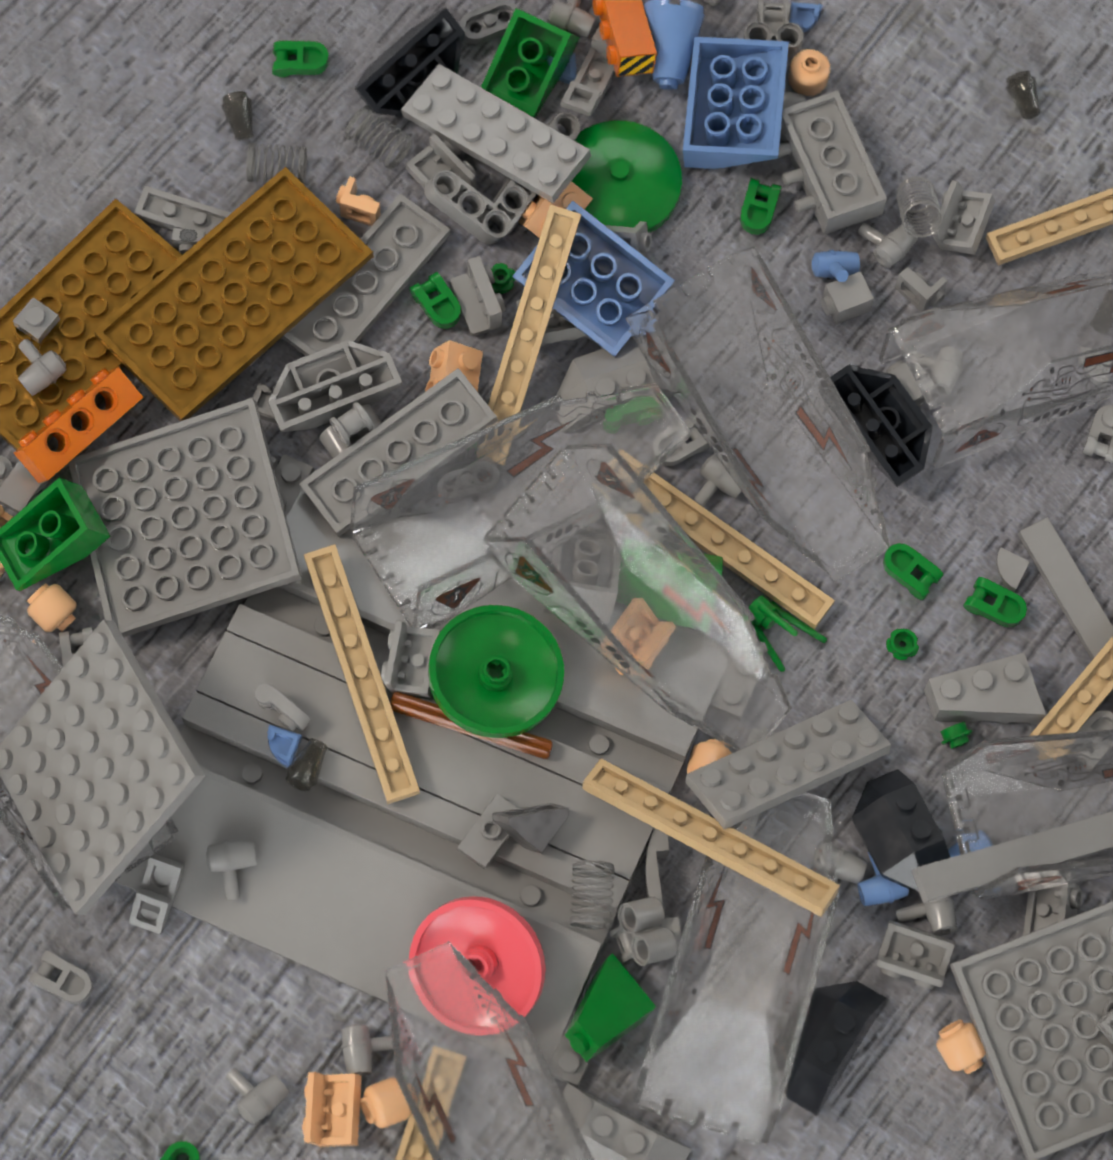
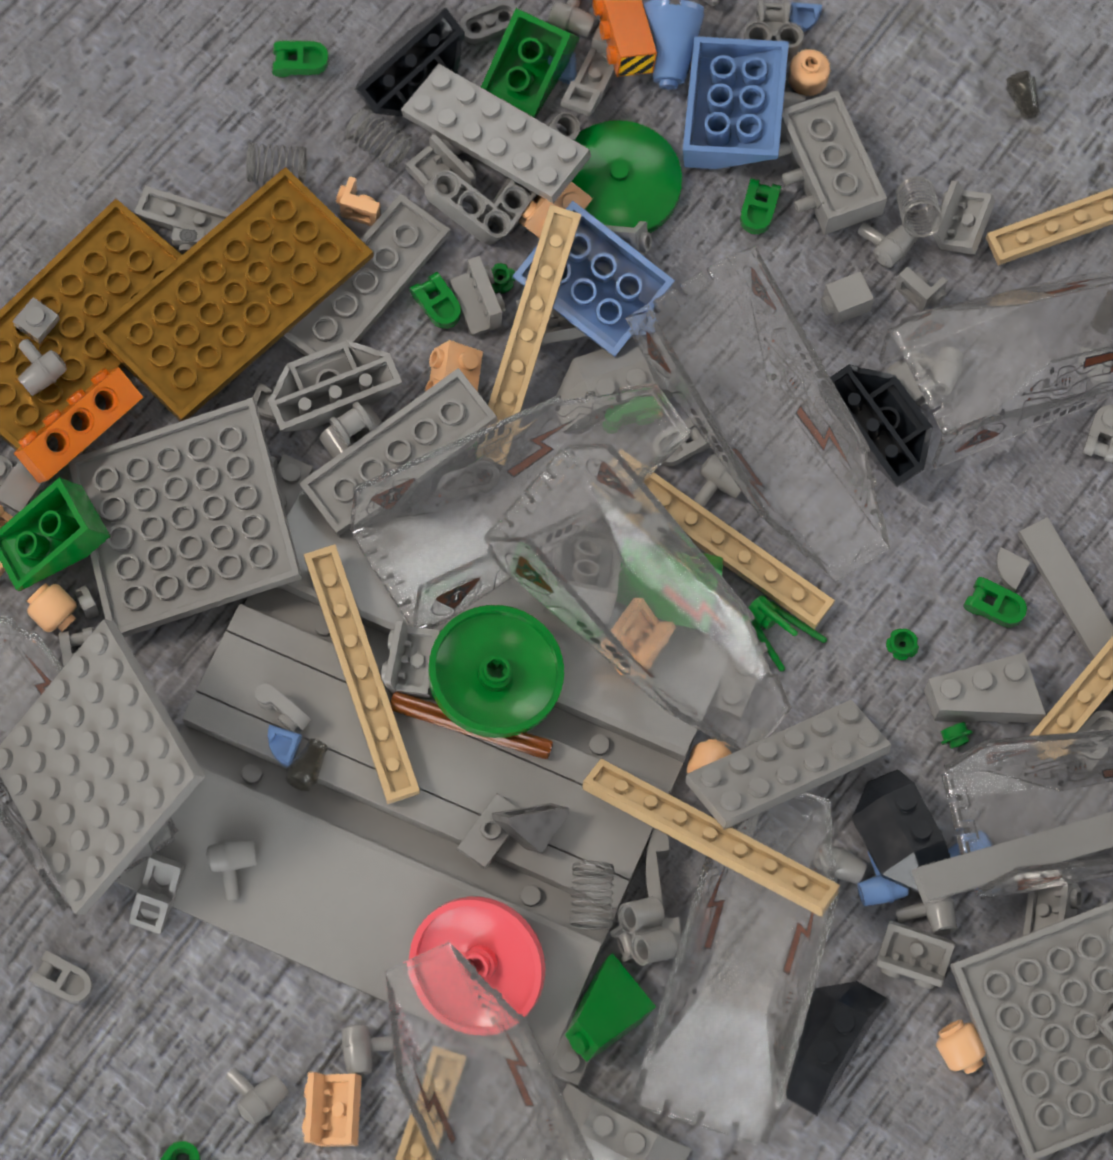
(86, 602): none -> light grey tile
(238, 112): clear smoke cone -> none
(384, 1104): light nougat head -> none
(835, 264): medium blue piece -> none
(902, 560): green plate -> none

